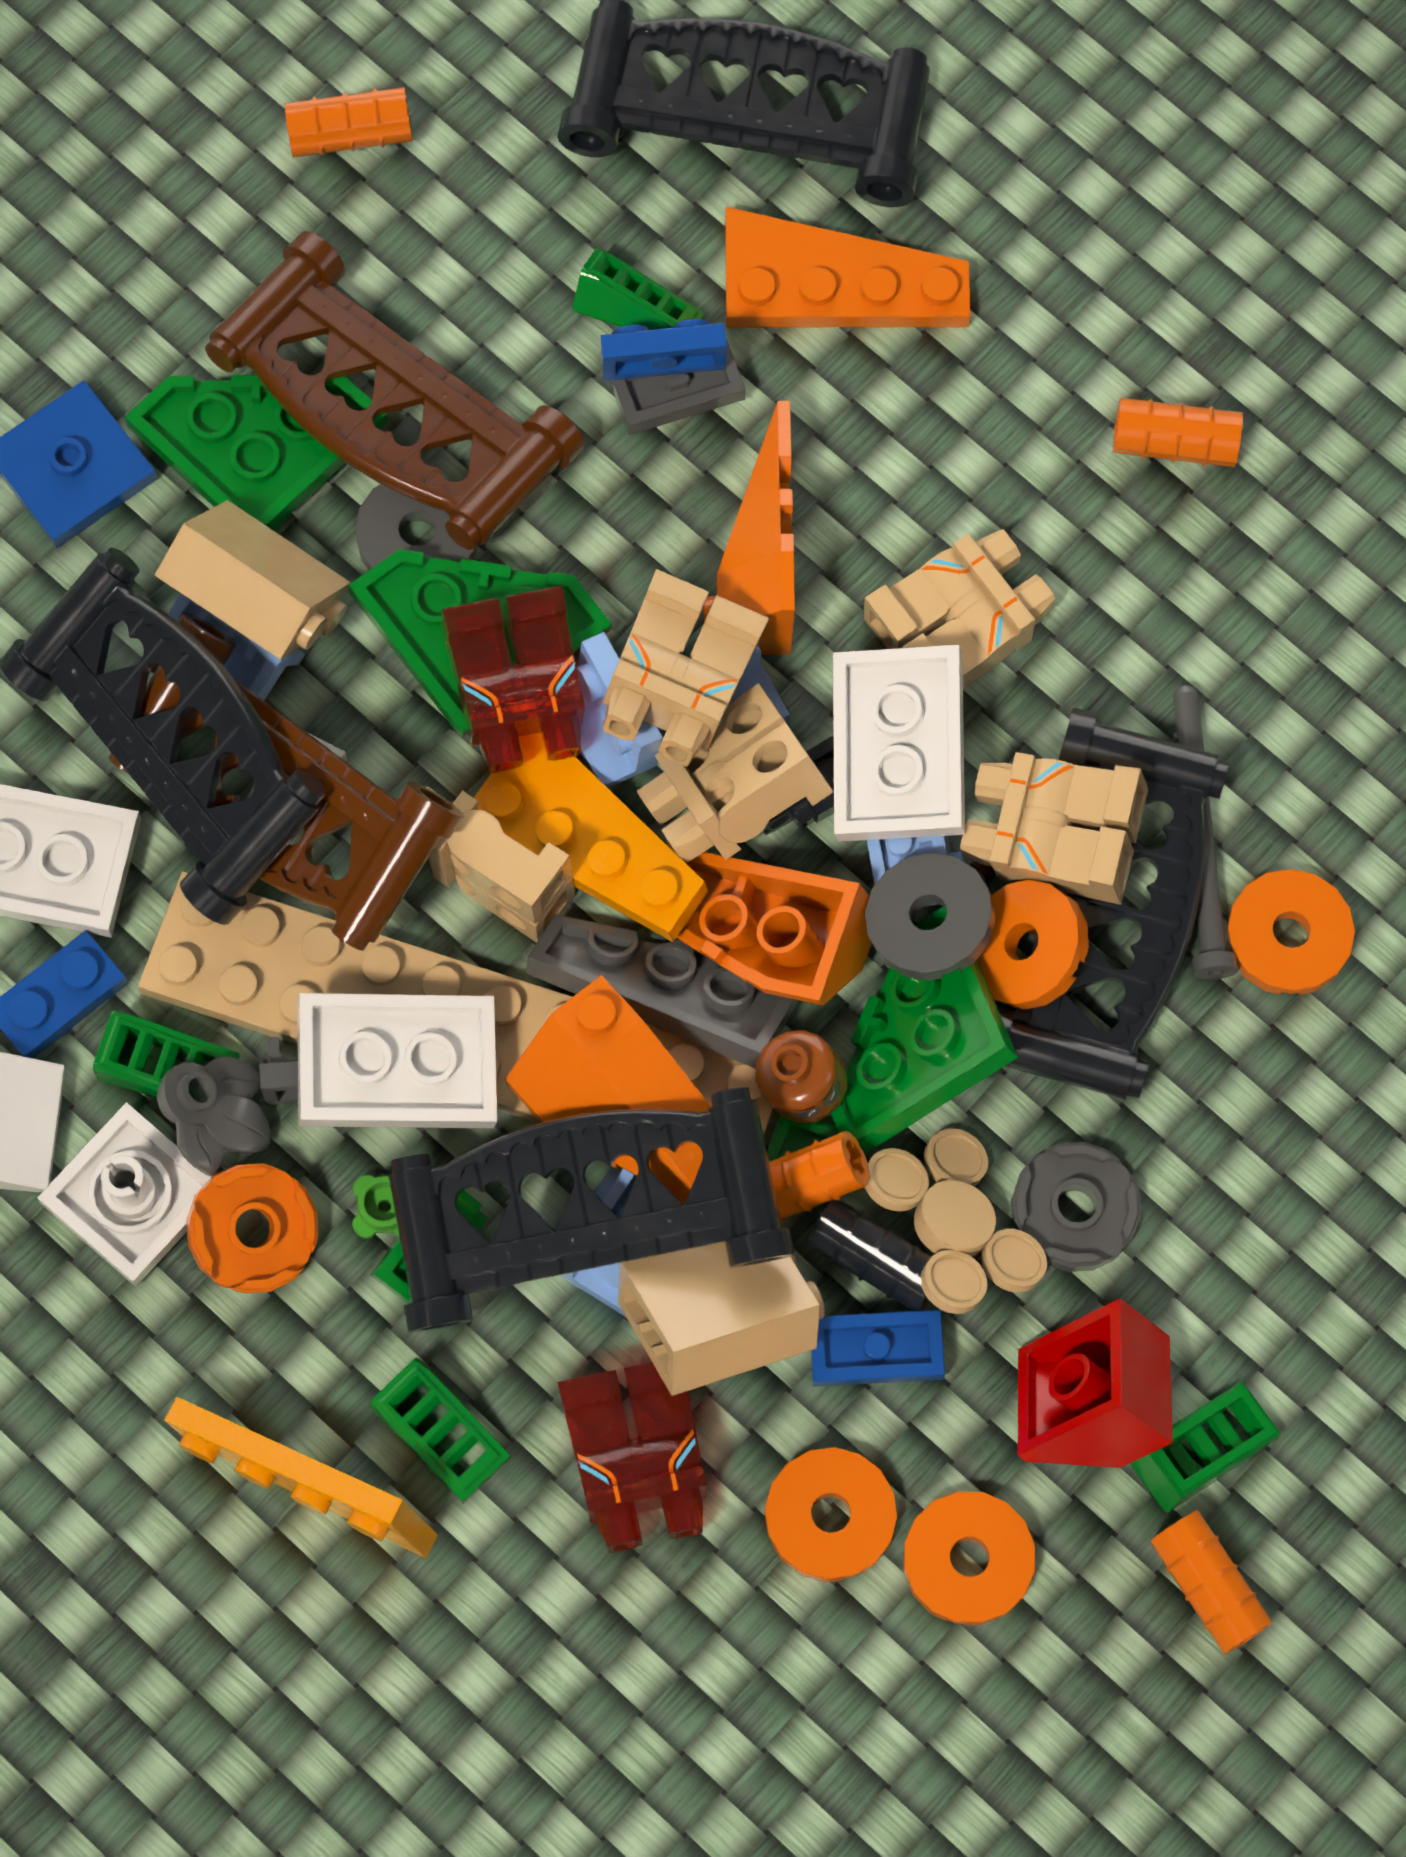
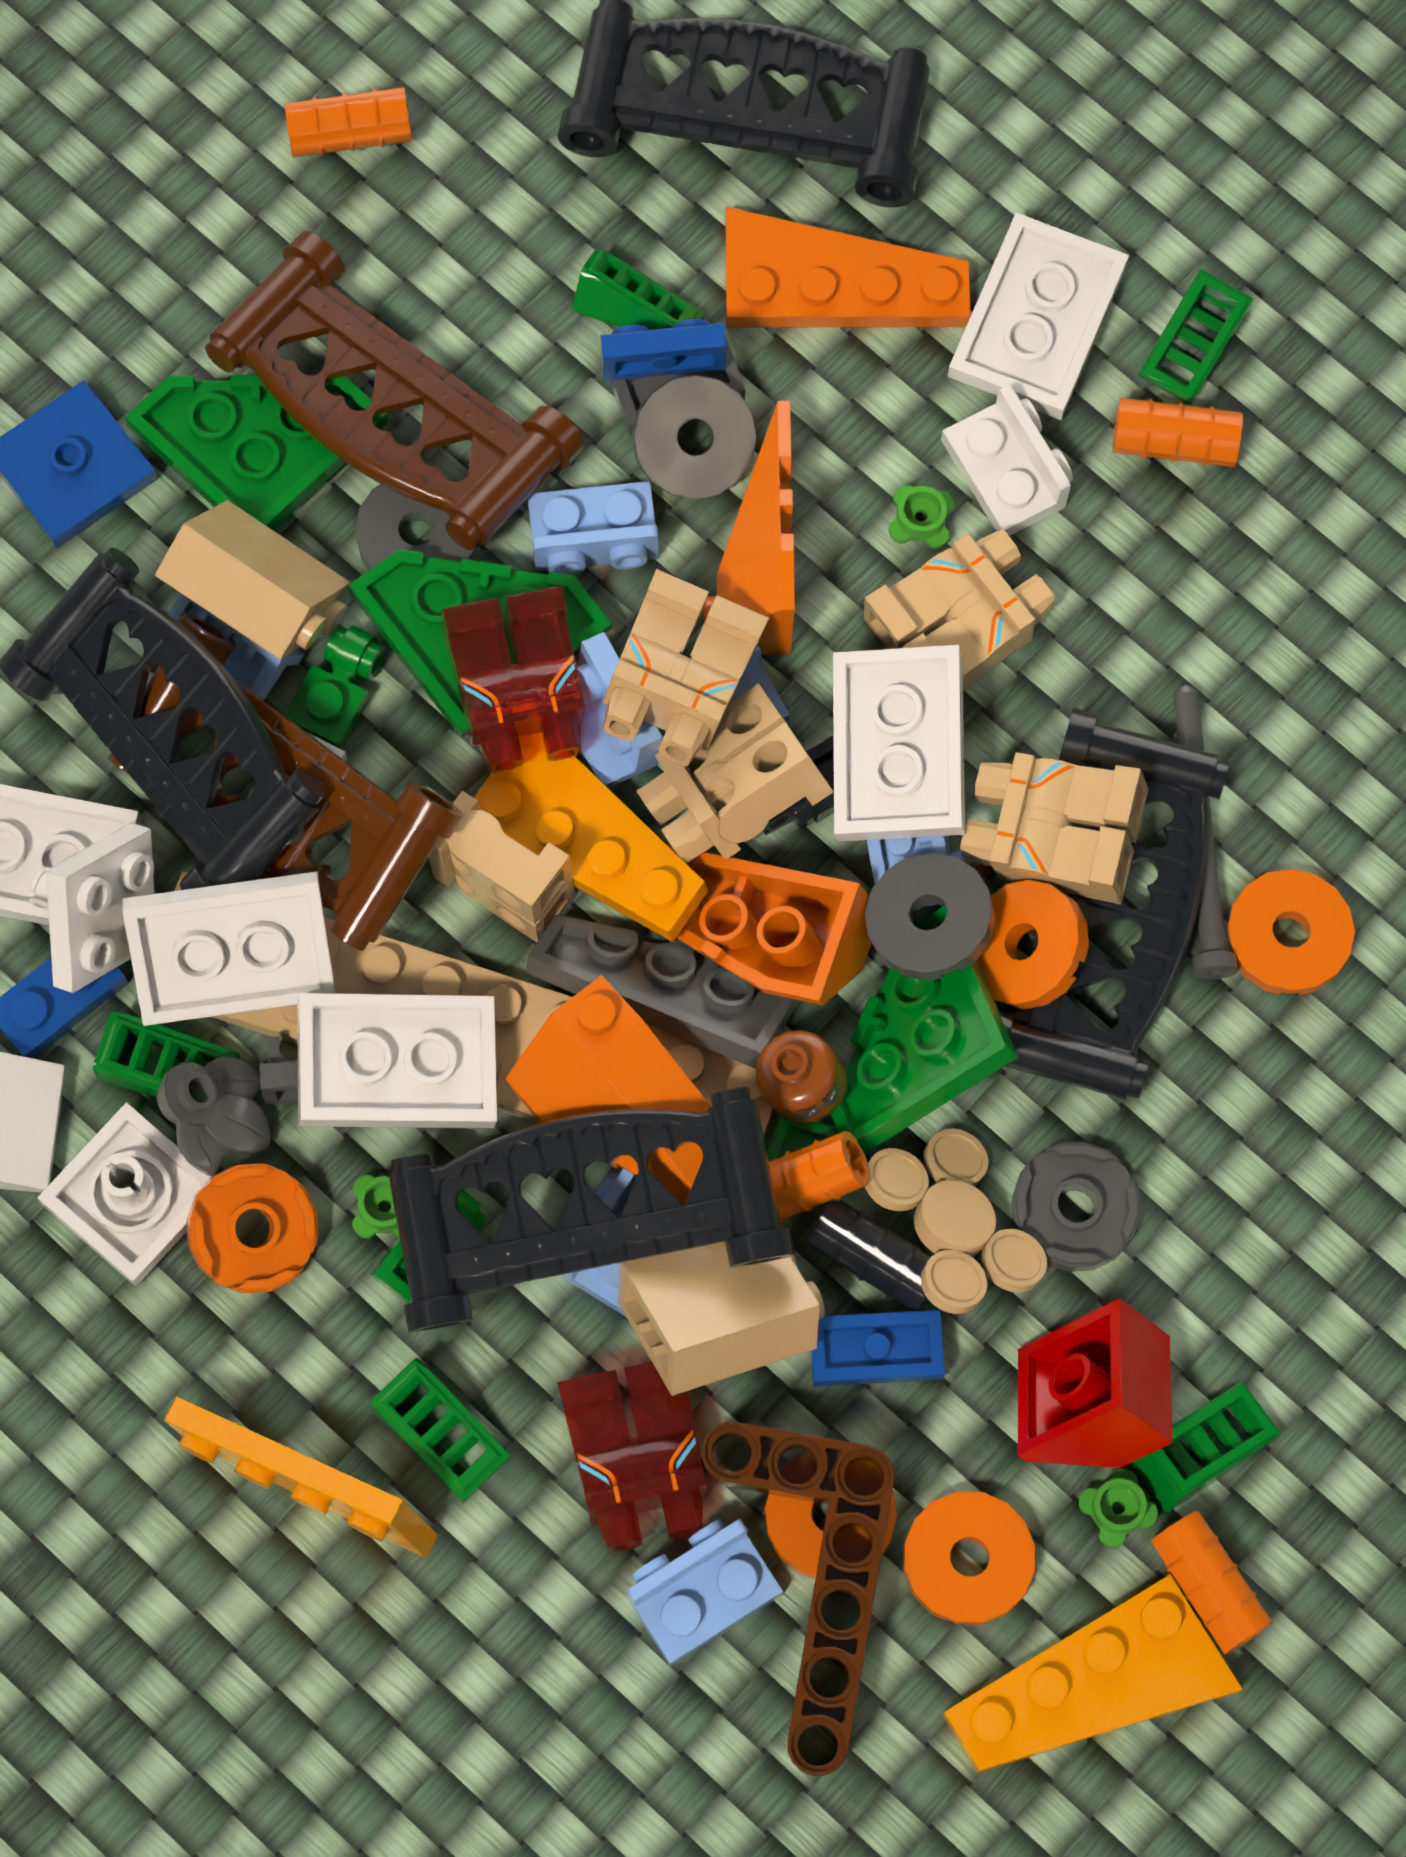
(86, 904): none -> white plate
(228, 947): none -> white plate
(331, 703): none -> green plate
(593, 527): none -> light blue bracket
(702, 1590): none -> light blue bracket
(730, 437): none -> tile
(832, 1573): none -> reddish brown beam
(922, 499): none -> bright green plate
(1009, 463): none -> white bracket
(1038, 315): none -> white plate
(1108, 1675): none -> light orange wing
(1121, 1489): none -> bright green plate
(1218, 294): none -> green slope

